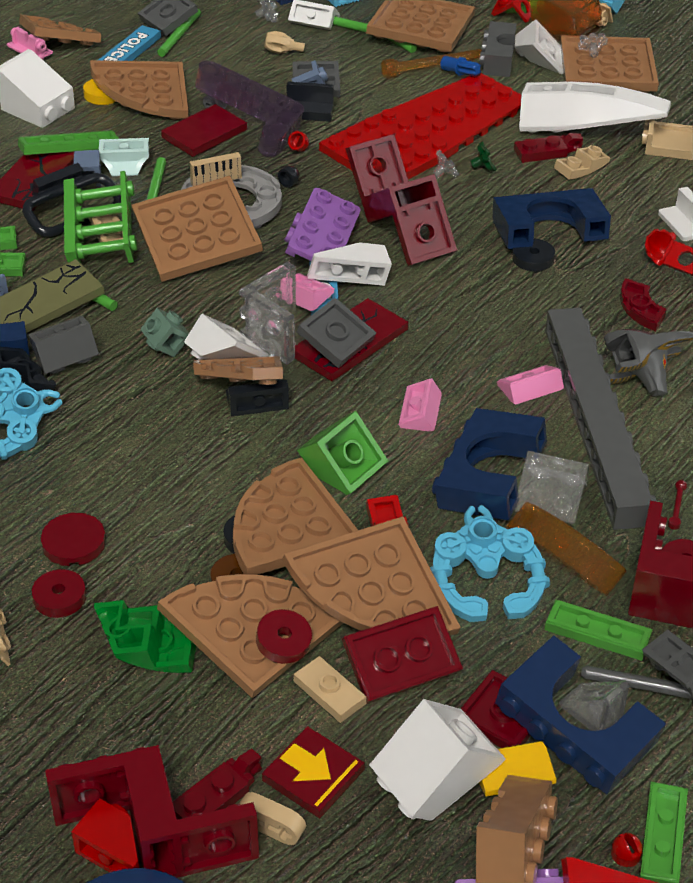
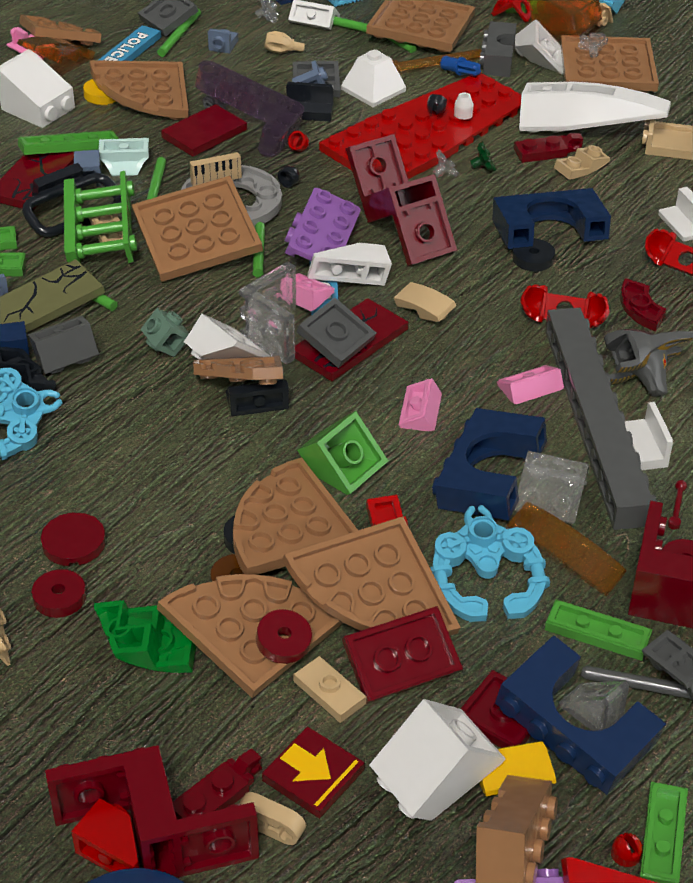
(55, 49): none -> clear orange slope
(222, 40): none -> sand blue bracket
(258, 258): none -> bright green bar
(373, 79): none -> white slope
(426, 301): none -> tan slope
(436, 103): none -> black hinge
(463, 106): none -> white hose
(537, 302): none -> red piece
(651, 439): none -> white panel

